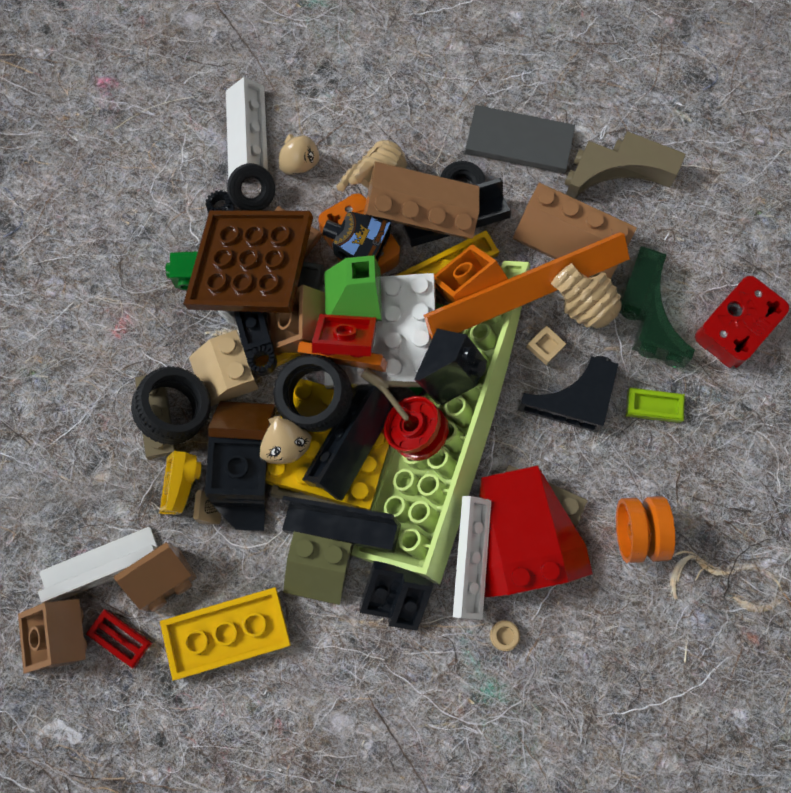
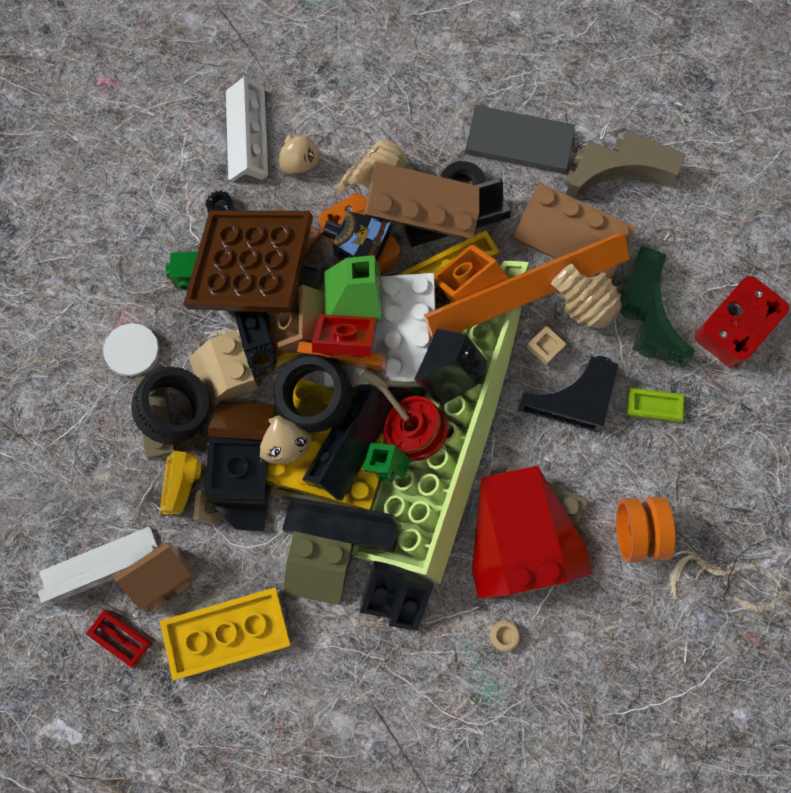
(52, 635): medium nougat slope -> none
(131, 350): none -> white tile
(235, 182): black tyre -> none
(386, 462): none -> green brick
(472, 558): white panel -> none

